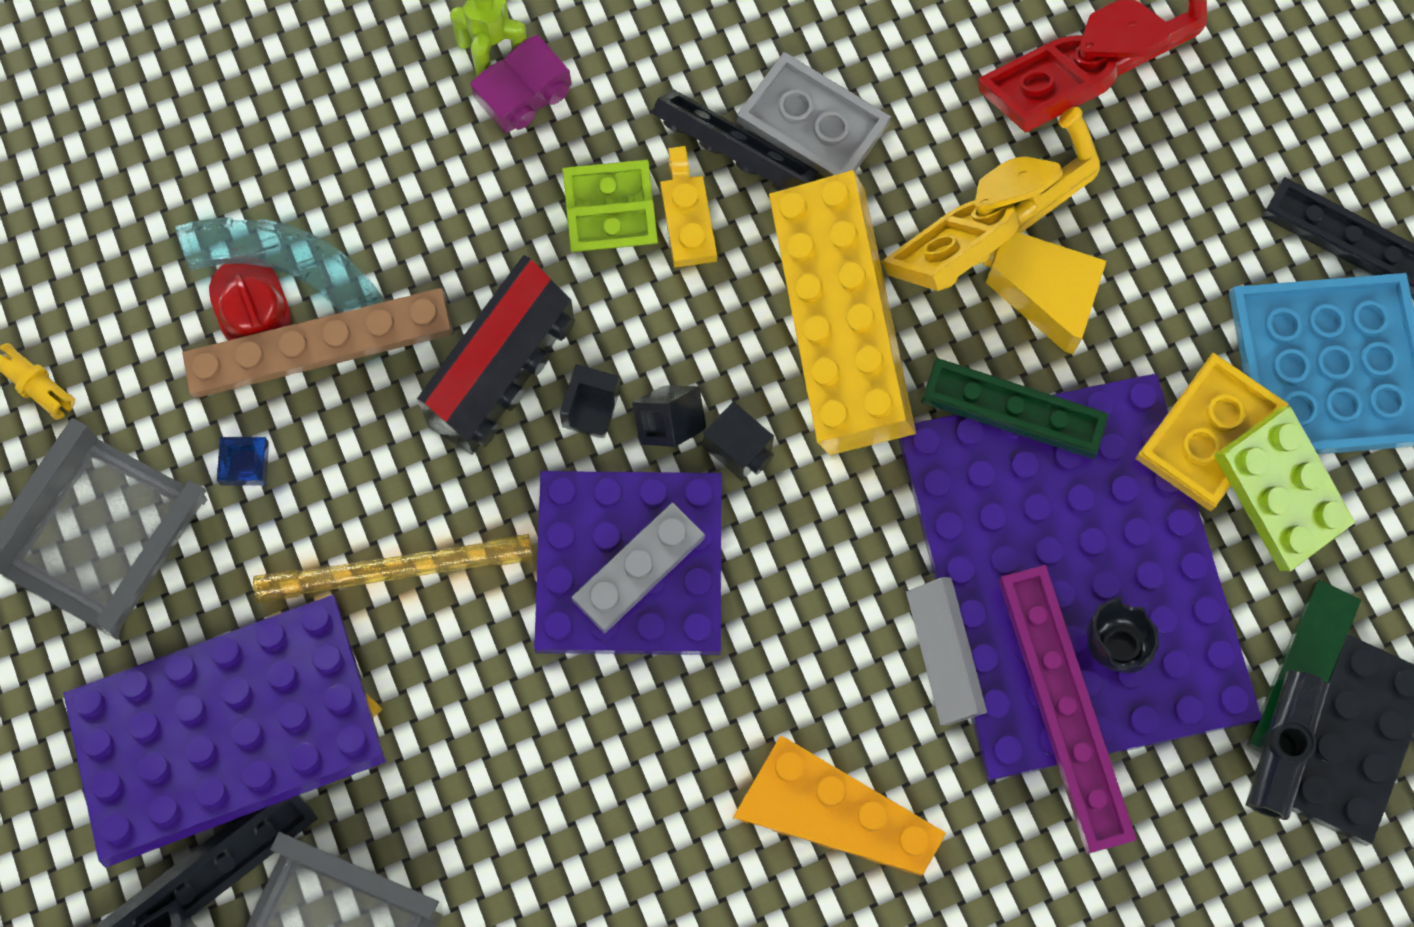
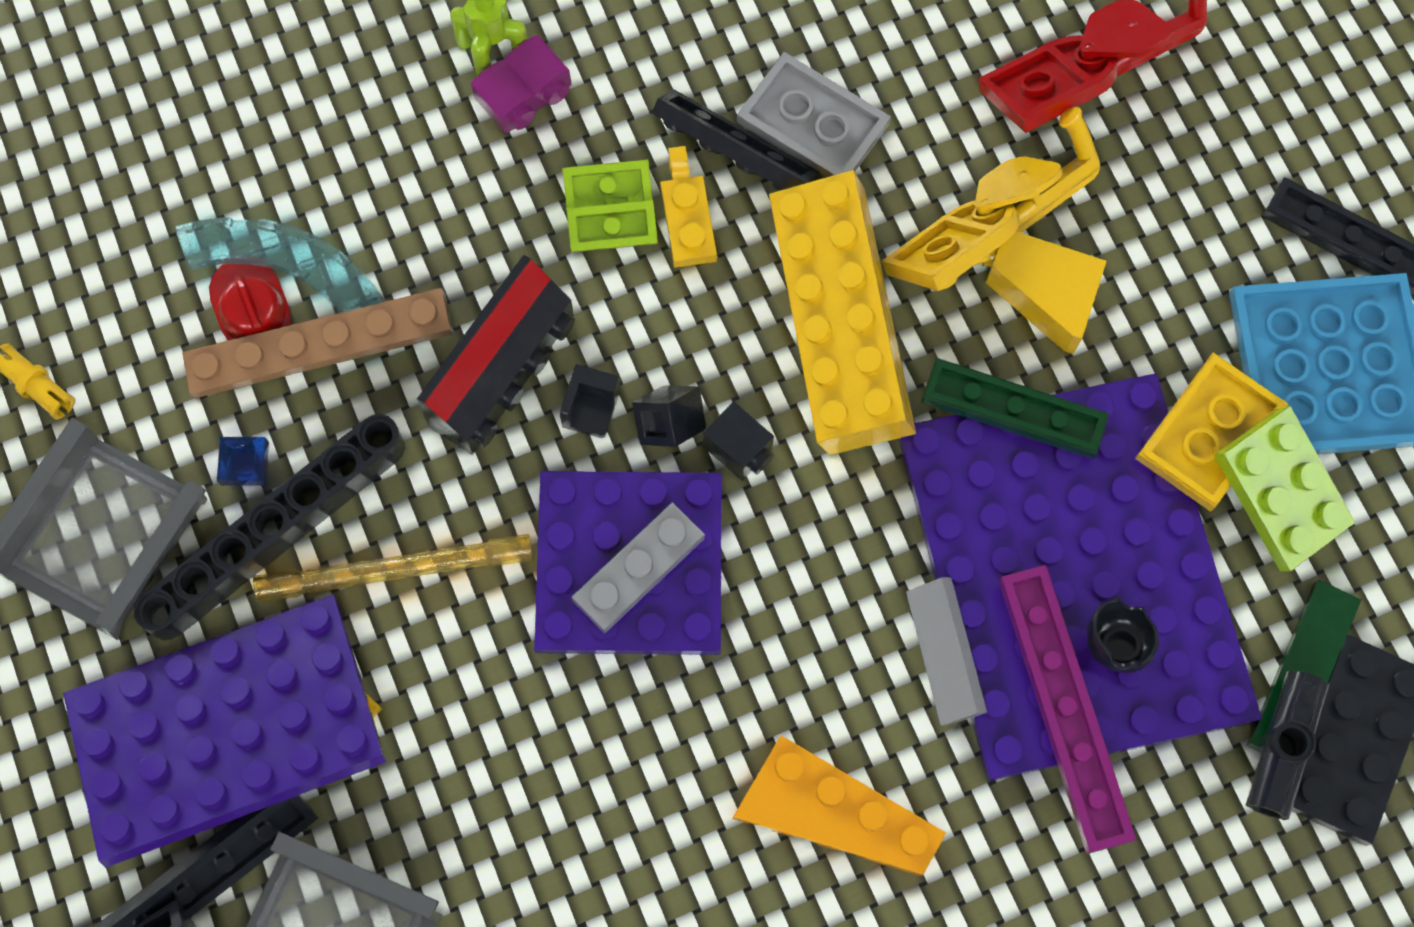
(262, 548): none -> black beam

